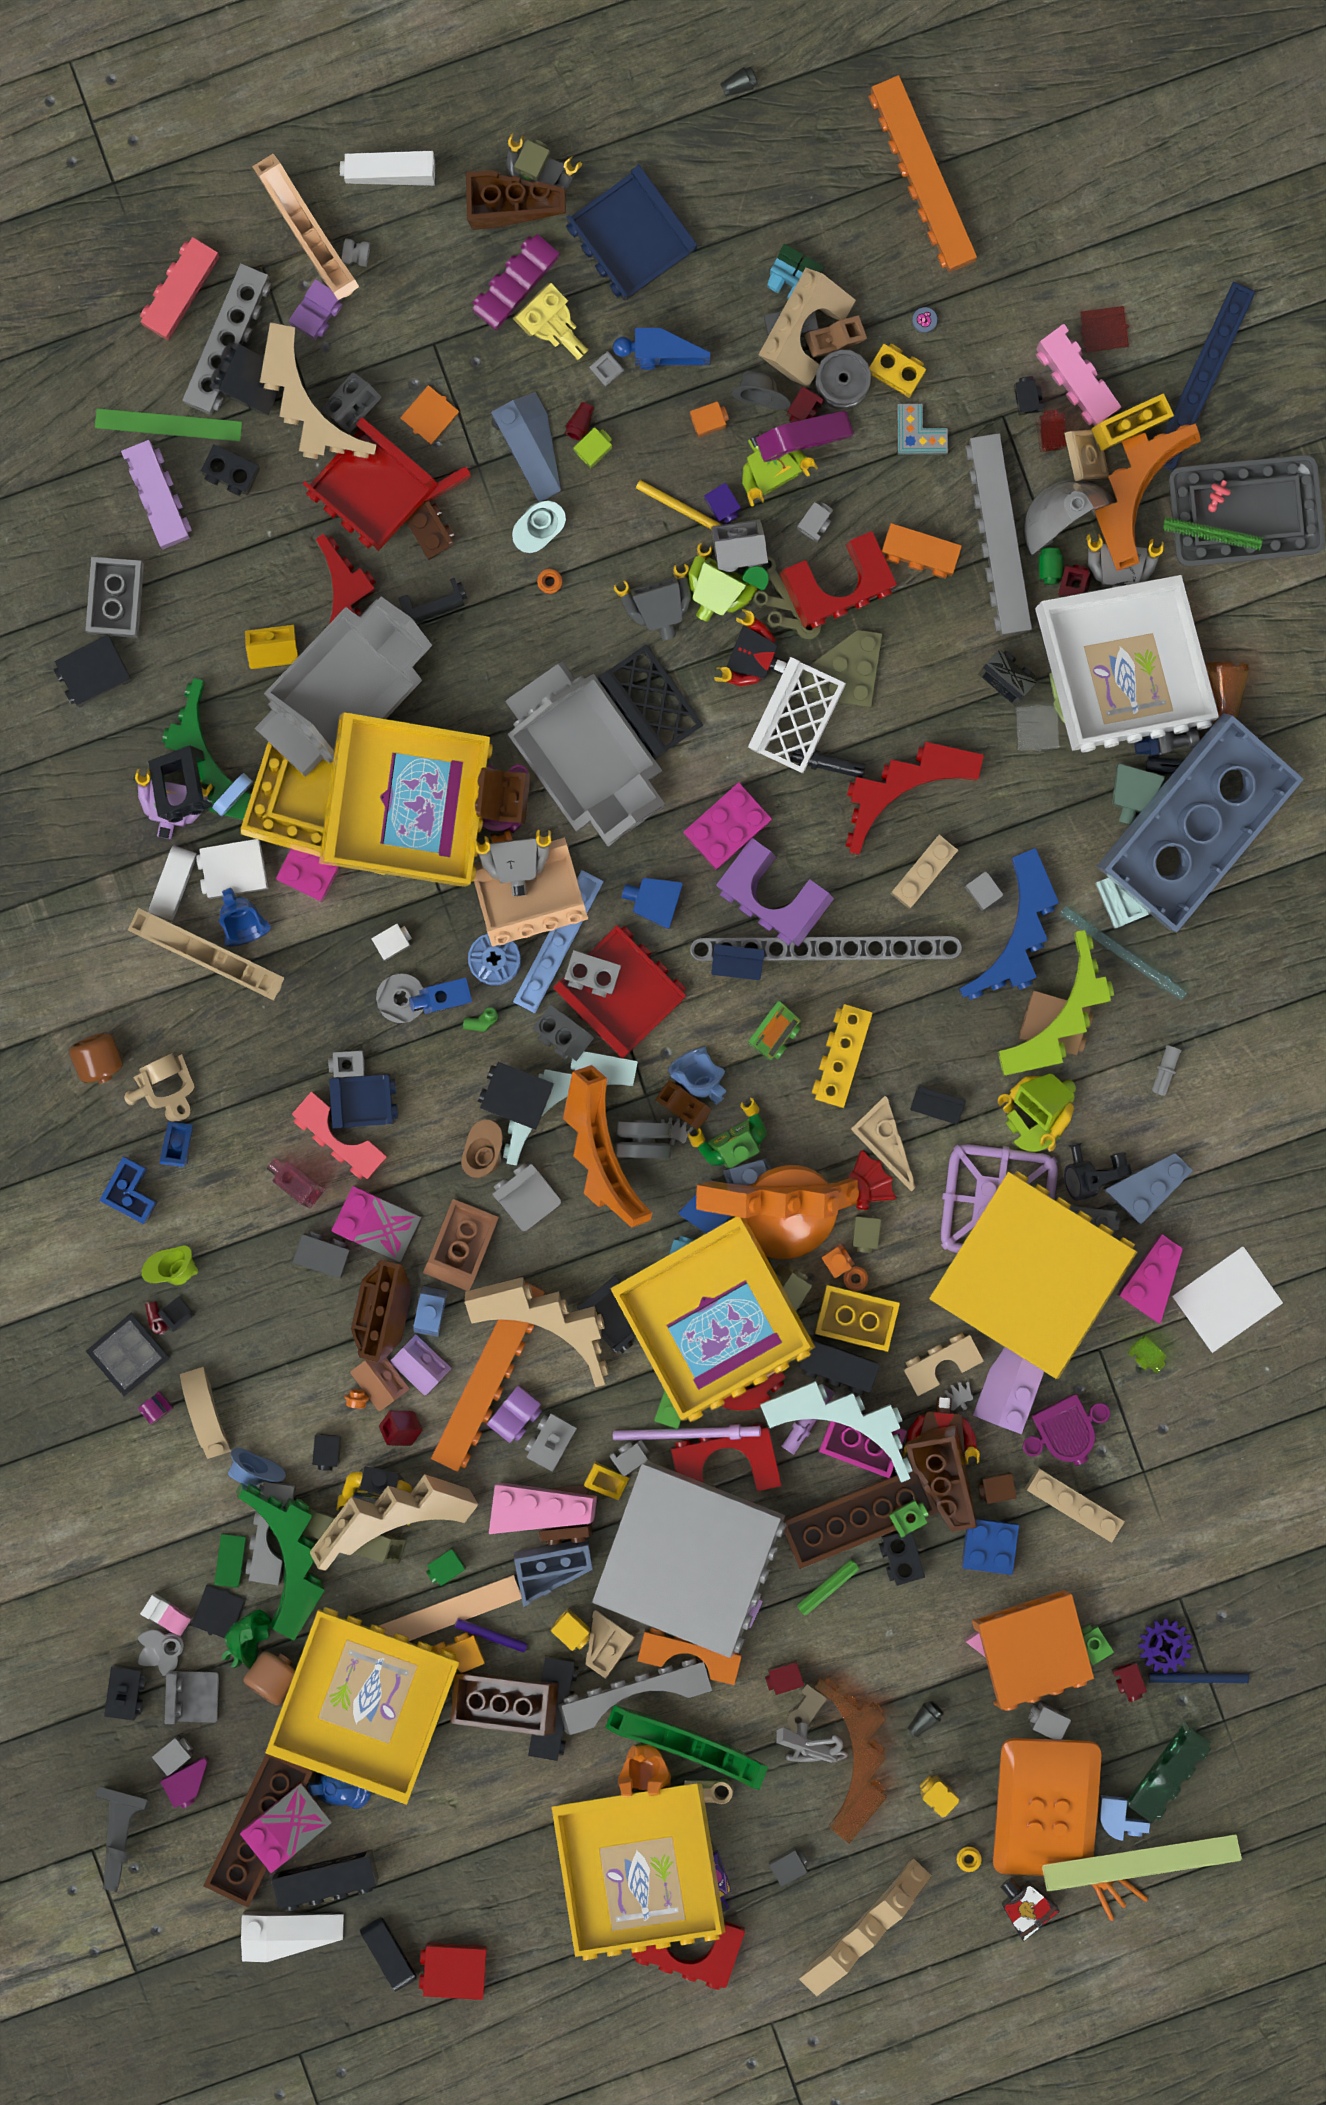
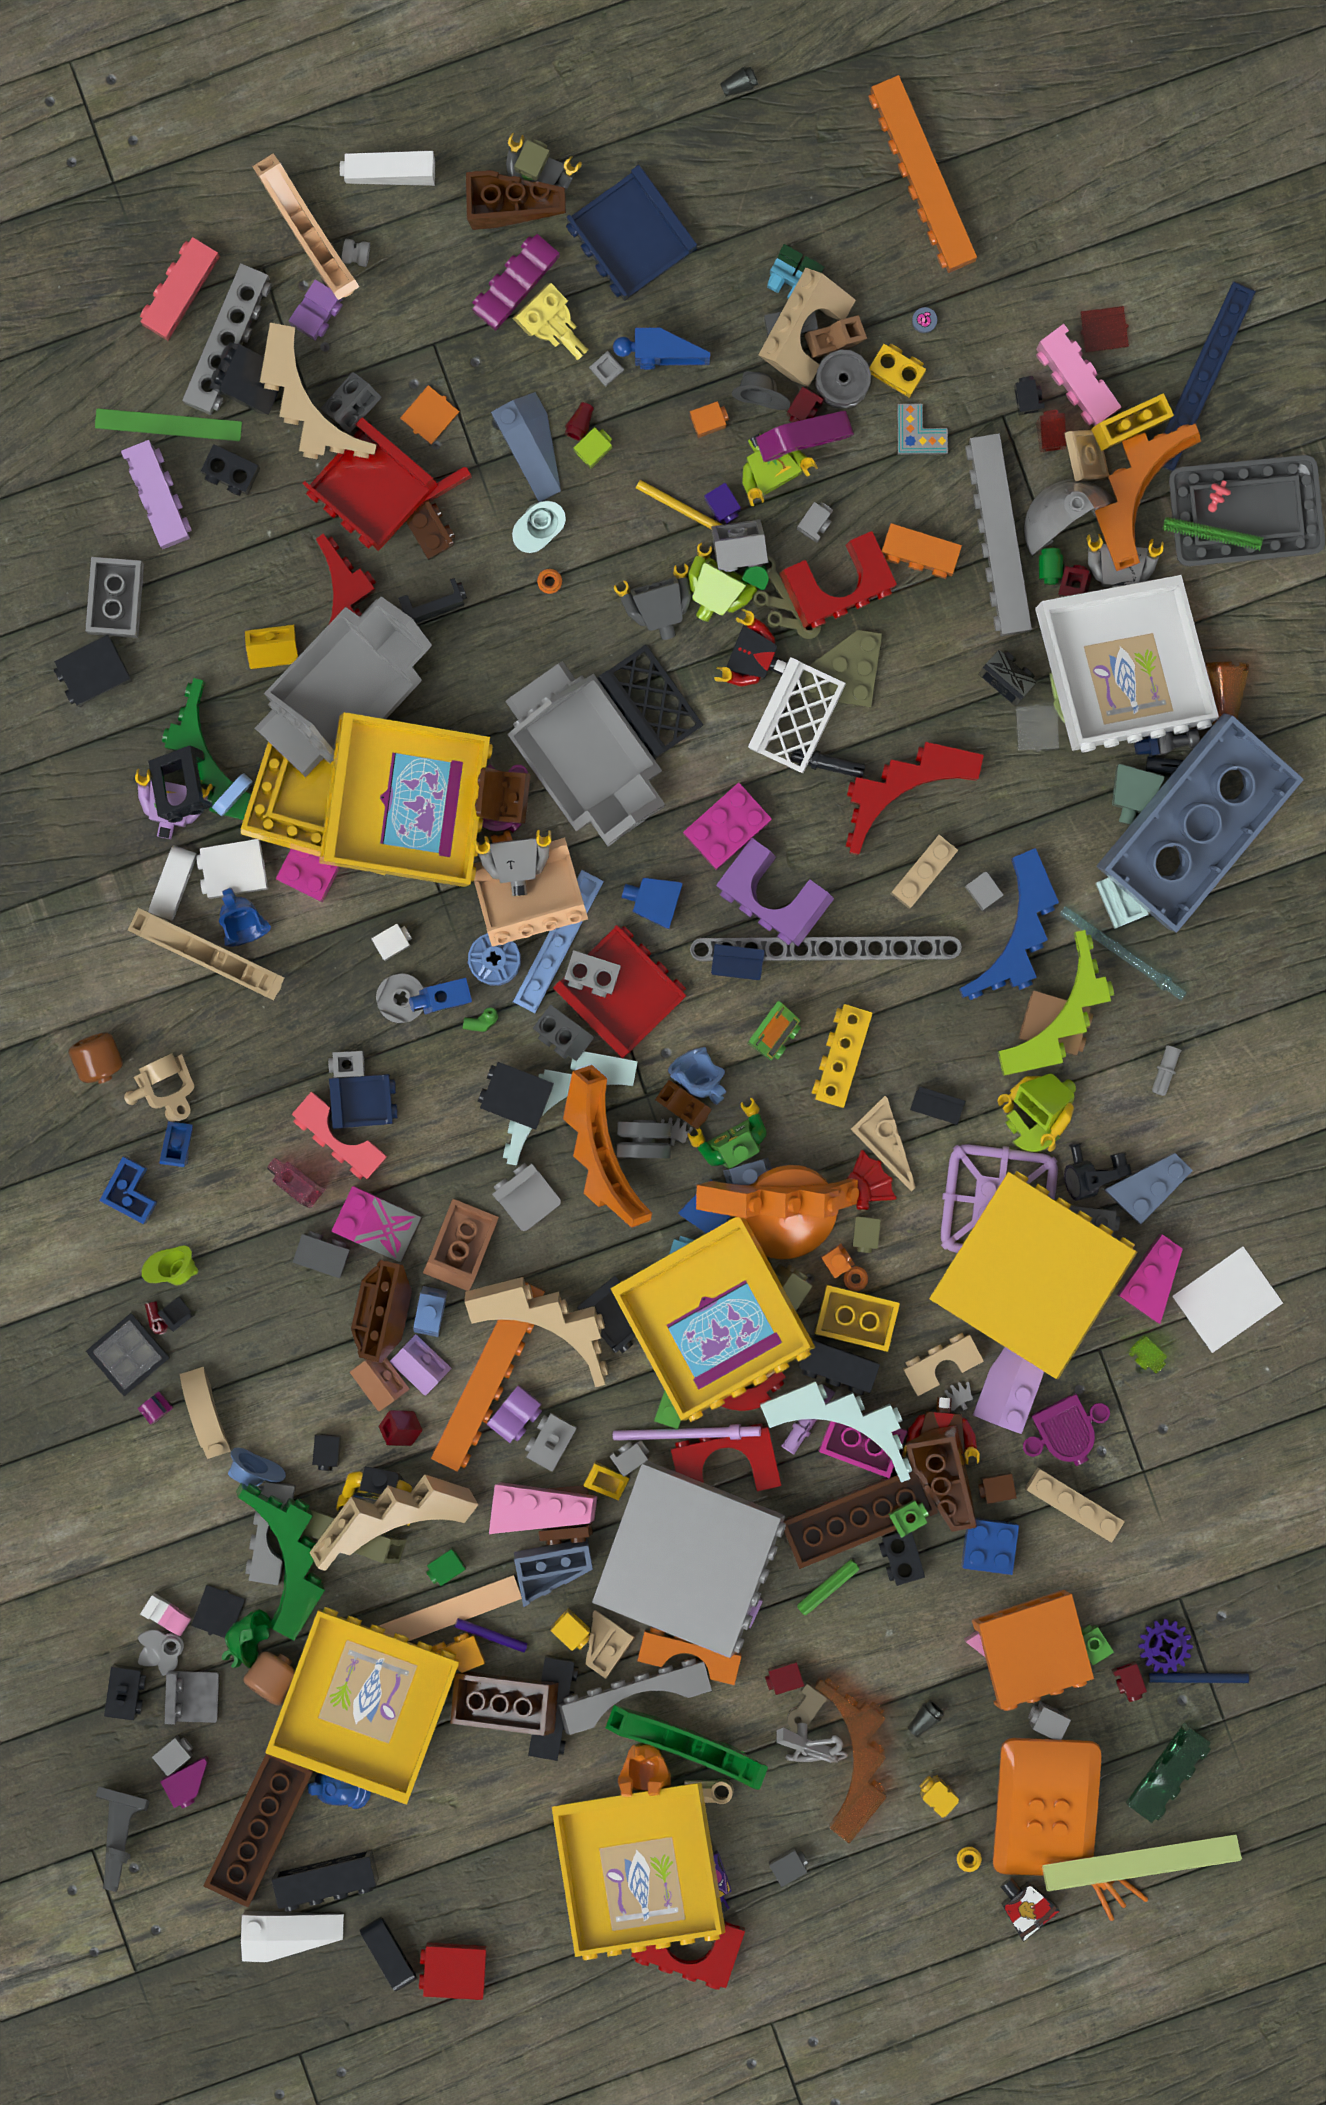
(230, 1560): green slope -> none
(285, 1828): dark pink slope -> none
(356, 1399): orange plate -> none
(482, 1149): medium nougat piece -> none
(867, 1930): tan arch -> none
(1112, 1817): light blue brick -> none

